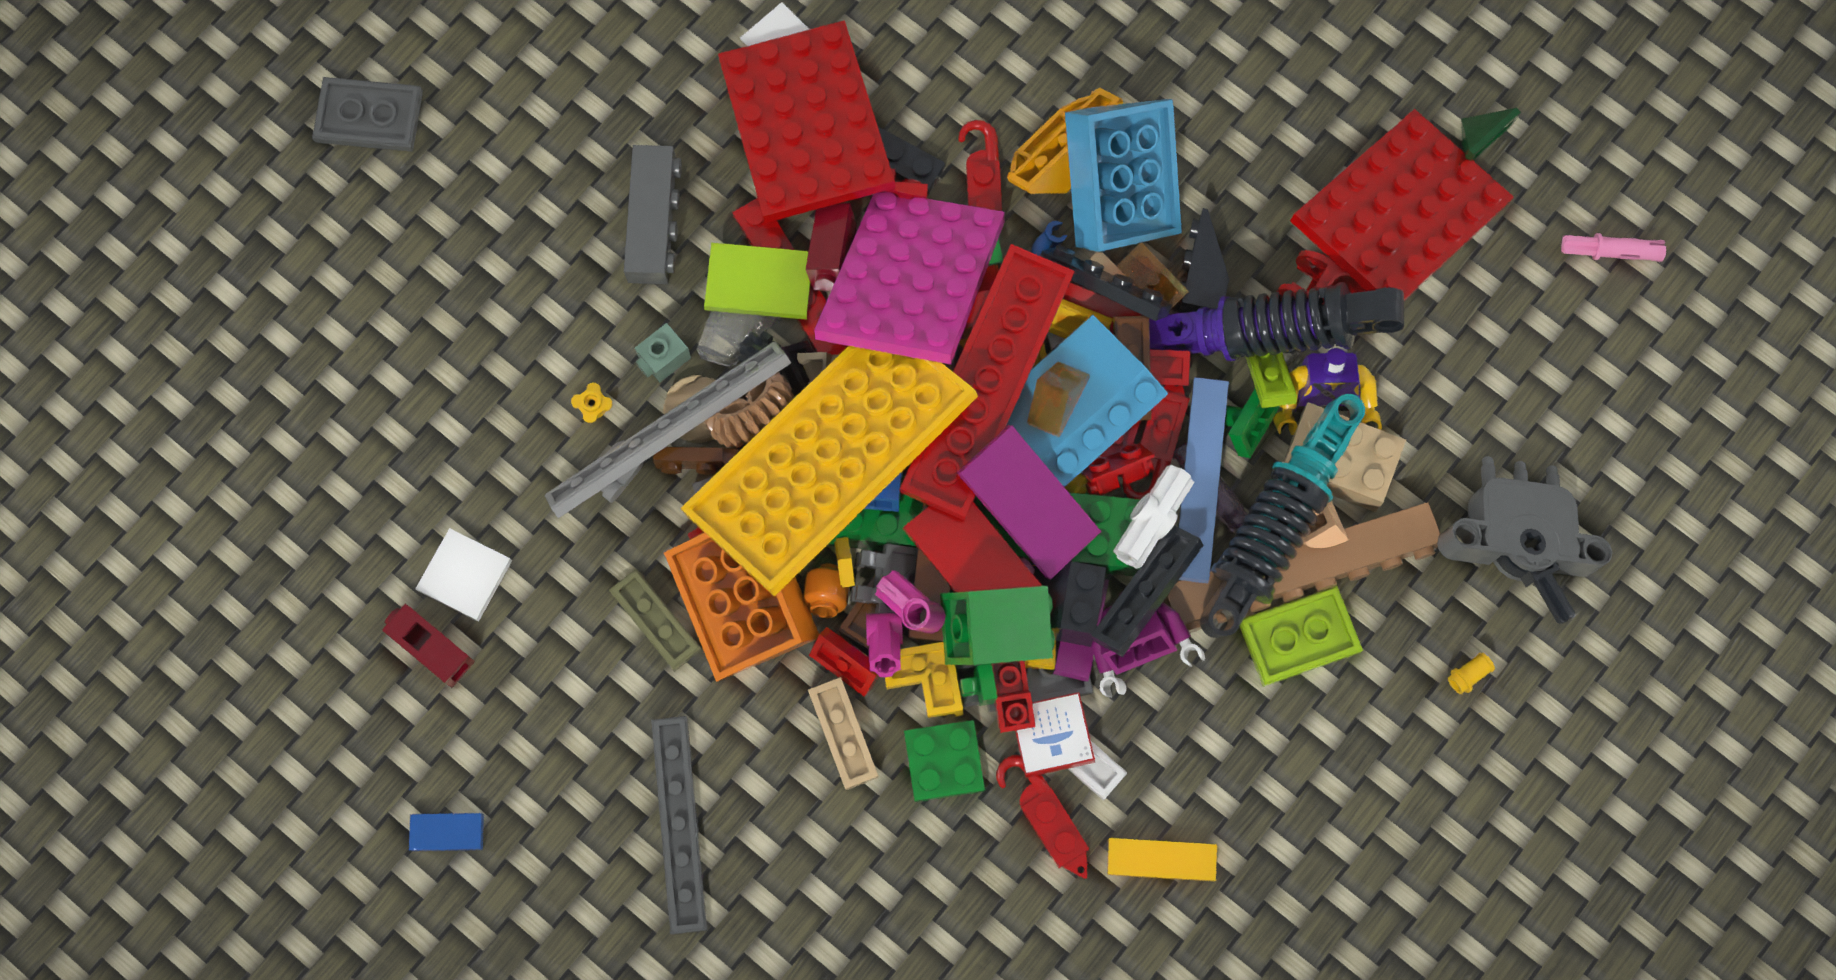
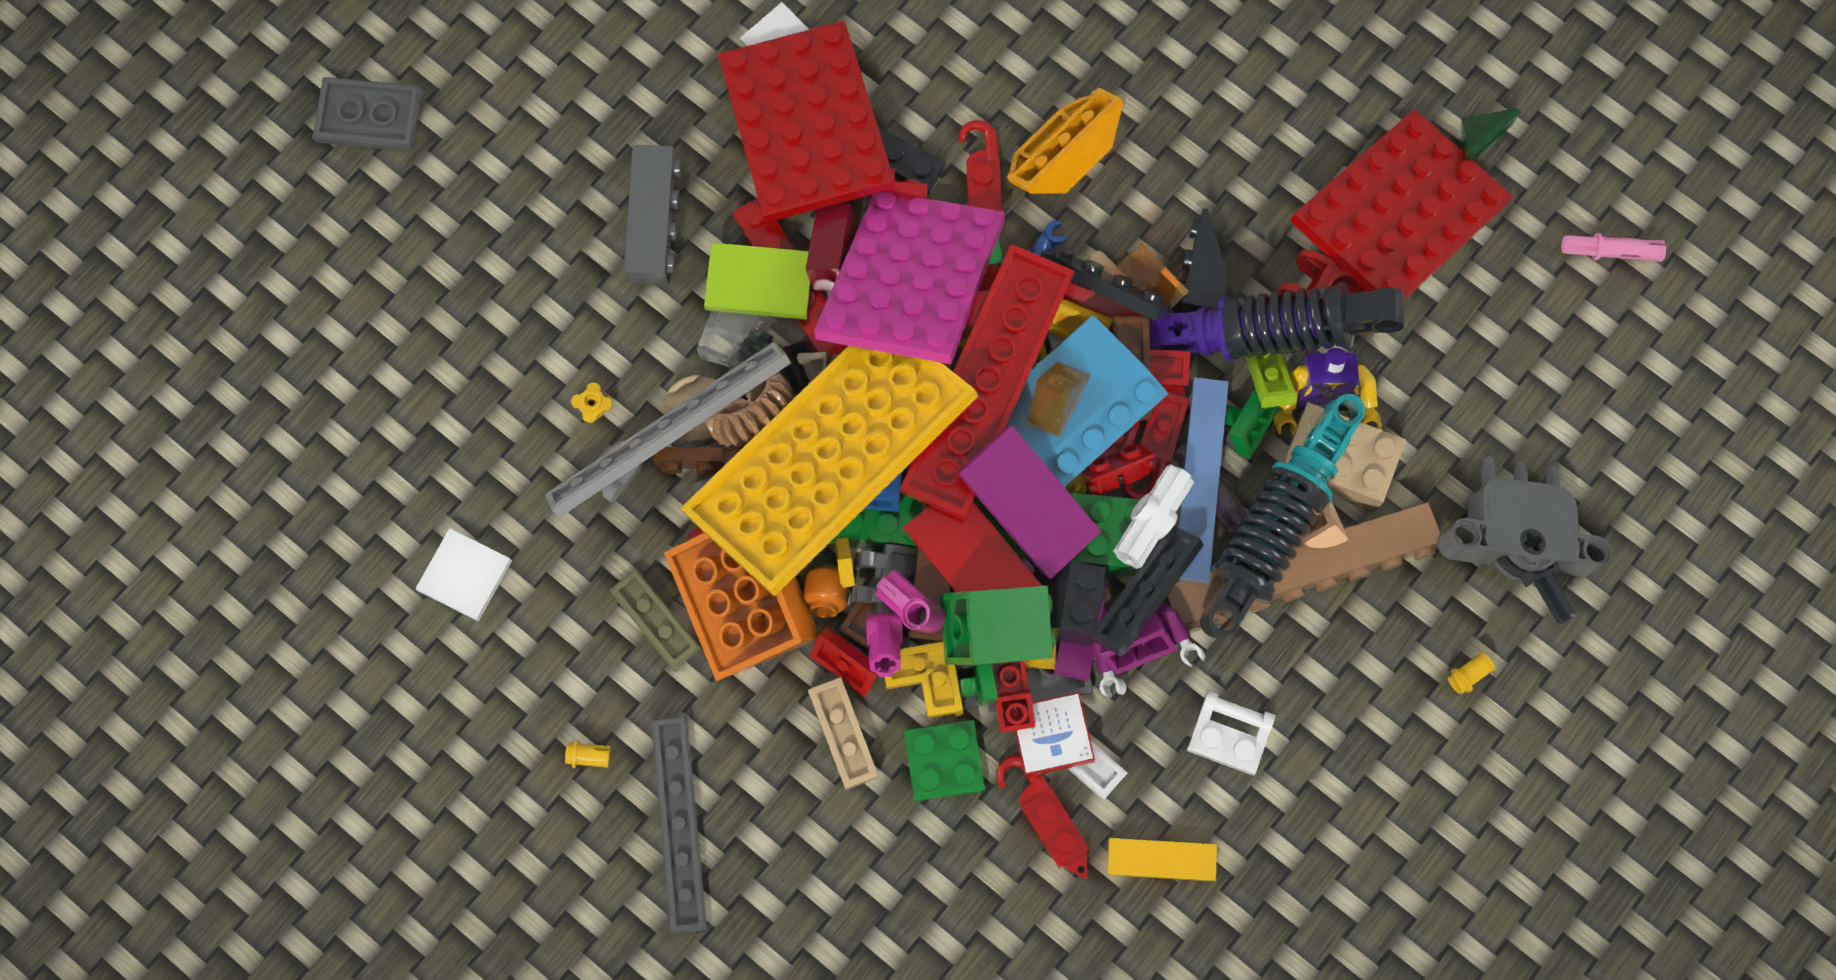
(427, 645): dark red brick -> none
(446, 832): blue tile -> none
(587, 755): none -> yellow pin
(661, 353): sand green brick -> none
(1123, 174): dark azure slope -> none
(1228, 744): none -> white plate
(1300, 636): lime tile -> none

